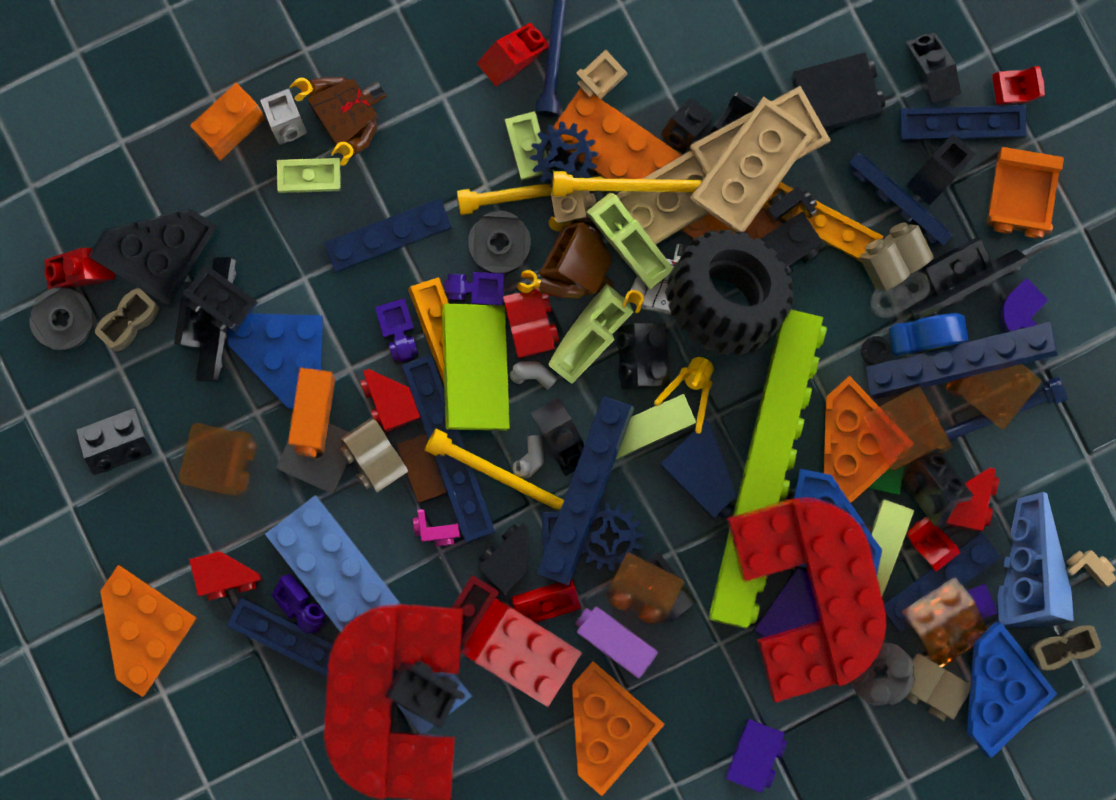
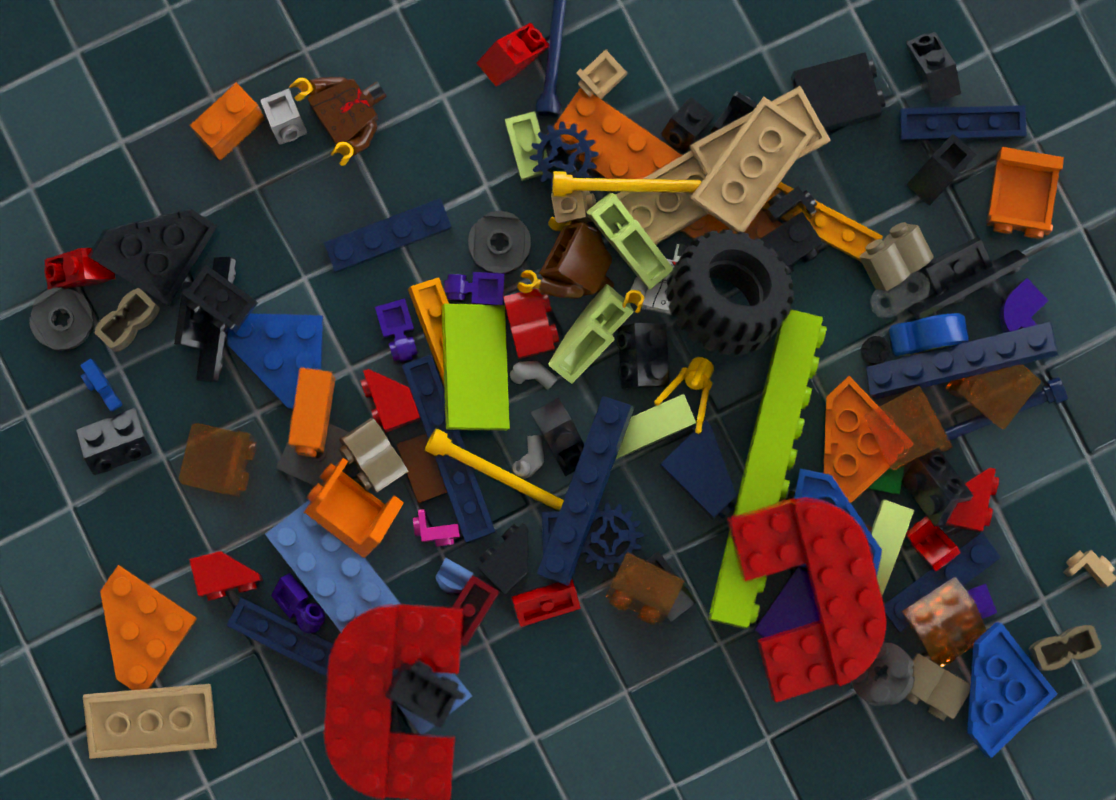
(96, 380): none -> blue plate
(150, 721): none -> tan tile
(308, 175): yellowish green plate -> none
(350, 510): none -> orange panel
(452, 577): none -> medium blue plate
(470, 201): yellow piece -> none
(521, 652): brick -> none
(608, 727): orange plate -> none
(615, 641): medium lavender brick -> none
(756, 755): dark purple brick -> none
(890, 190): dark blue plate -> none
(1018, 86): red bracket -> none
(1036, 576): medium blue wedge -> none

